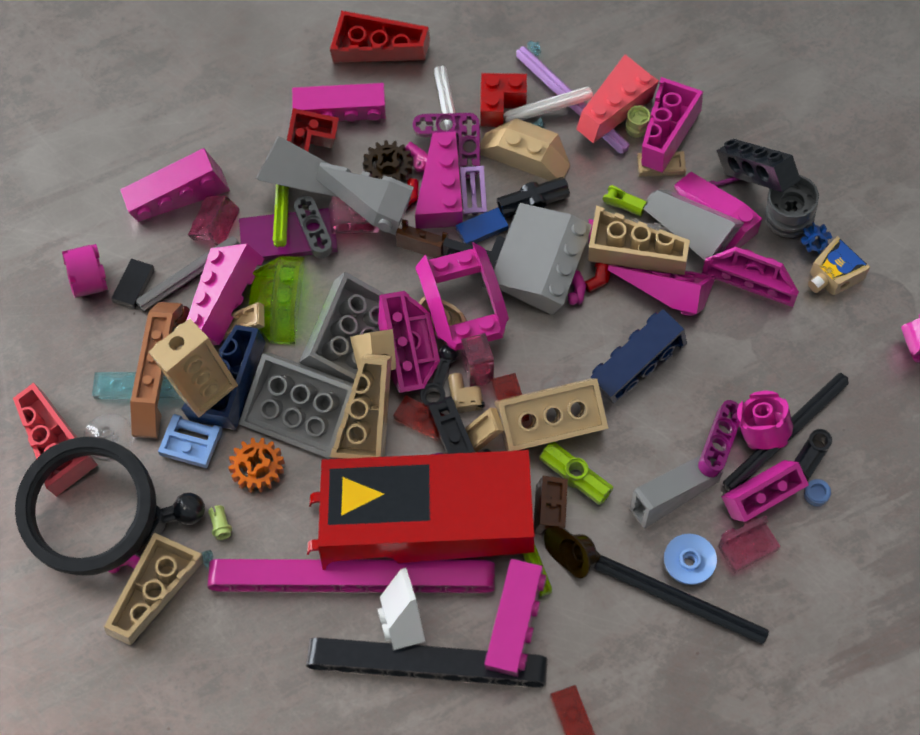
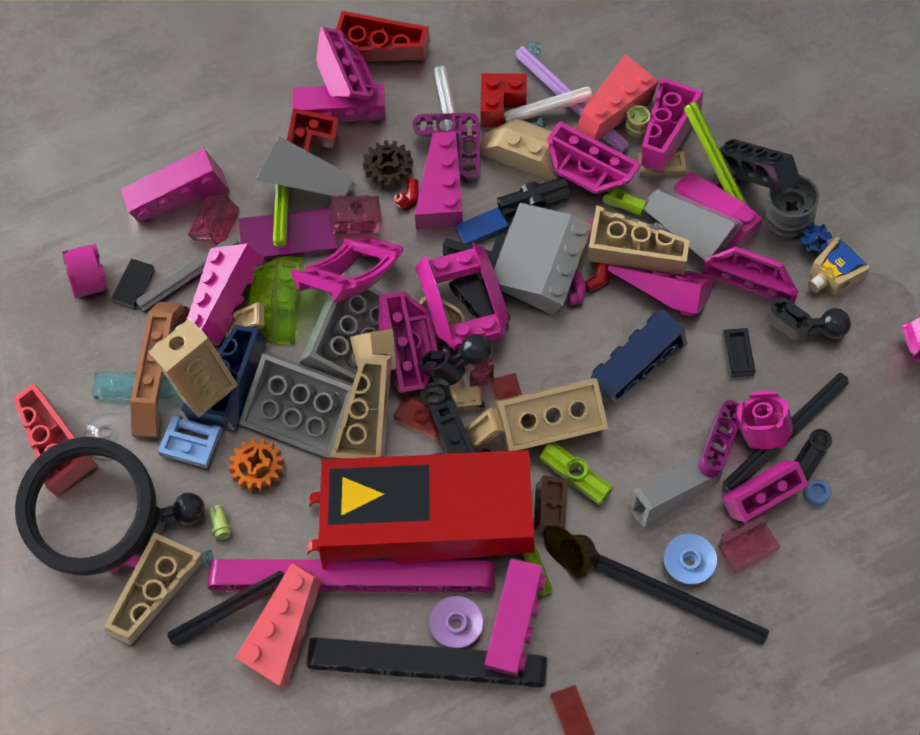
(225, 608): none -> black axle
(279, 630): none -> coral wedge
(314, 217): dark grey beam -> none
(327, 276): none -> dark pink wedge
(343, 66): none -> dark pink wedge
(376, 200): light grey wedge -> none
(400, 613): white slope -> none
(419, 156): dark pink arm -> none
(420, 240): reddish brown hinge -> none
(450, 369): none -> black beam
(451, 610): none -> lavender dish
(473, 295): none -> black beam
(474, 210): lavender tile -> none
(588, 160): none -> dark pink wedge
(713, 151): none -> lime axle
(738, 352): none -> black tile
(833, 323): none -> black beam

